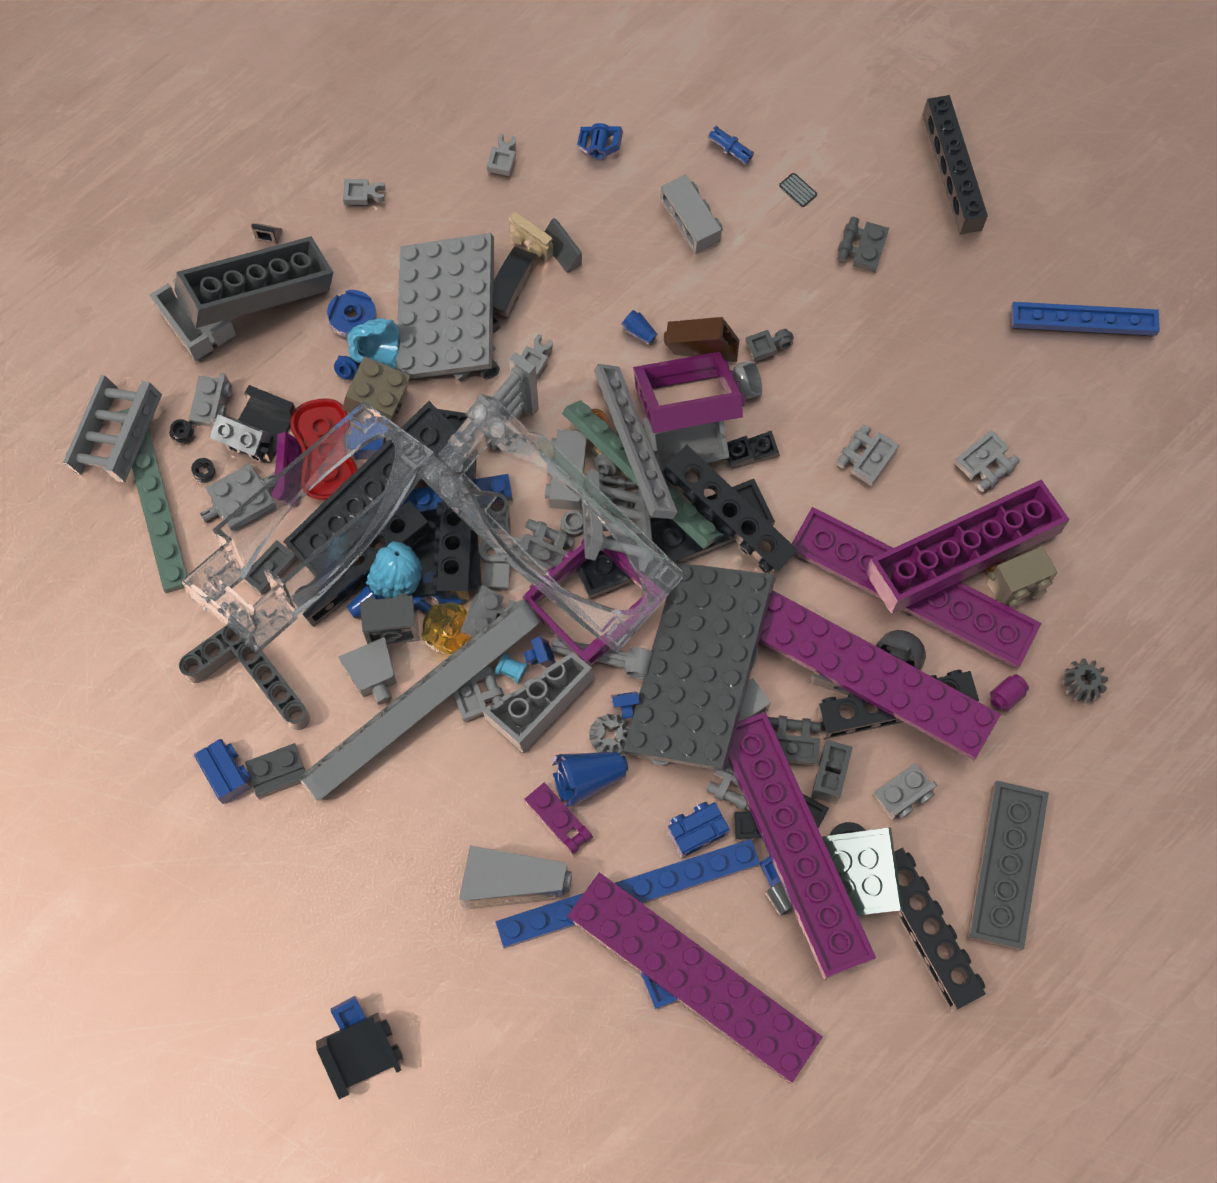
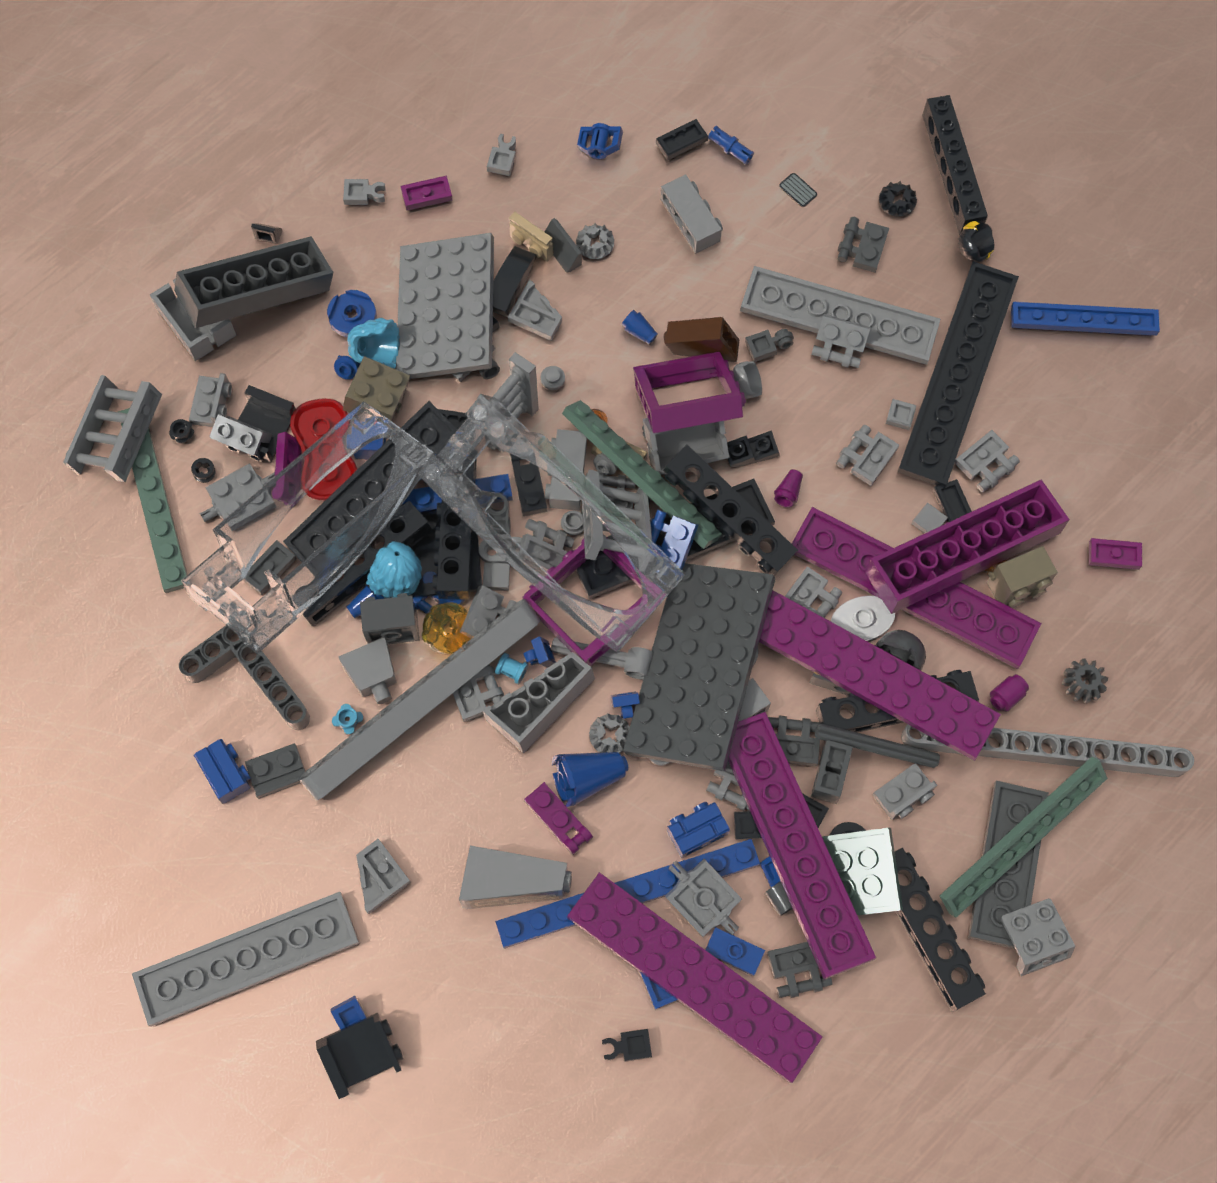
(244, 959): none -> light grey plate
(347, 726): none -> medium azure plate
(379, 875): none -> light grey wing
(426, 193): none -> magenta plate
(529, 487): none -> black plate
(534, 313): none -> light grey wing
(536, 355): light grey plate -> none
(552, 377): none -> light grey plate
(598, 249): none -> light grey gear
(633, 1046): none -> black plate
(635, 442): light grey plate -> none
(678, 536): none -> plate
(681, 139): none -> black plate
(703, 897): none -> light grey plate
(735, 951): none -> blue plate
(788, 490): none -> magenta cone
(795, 960): none -> dark grey plate
(804, 303): none -> light grey plate
(811, 586): none -> light grey plate
(844, 334): none -> light grey plate
(864, 617): none -> white piece
(877, 745): none -> dark grey axle
(900, 207): none -> black gear
(901, 414): none -> light grey tile
(929, 519): none -> light grey tile
(952, 500): none -> black tile
(958, 375): none -> black plate
(976, 241): none -> black hair
(1023, 837): none -> sand green plate
(1038, 936): none -> light grey bracket
(1059, 744): none -> light grey beam
(1115, 553): none -> magenta plate

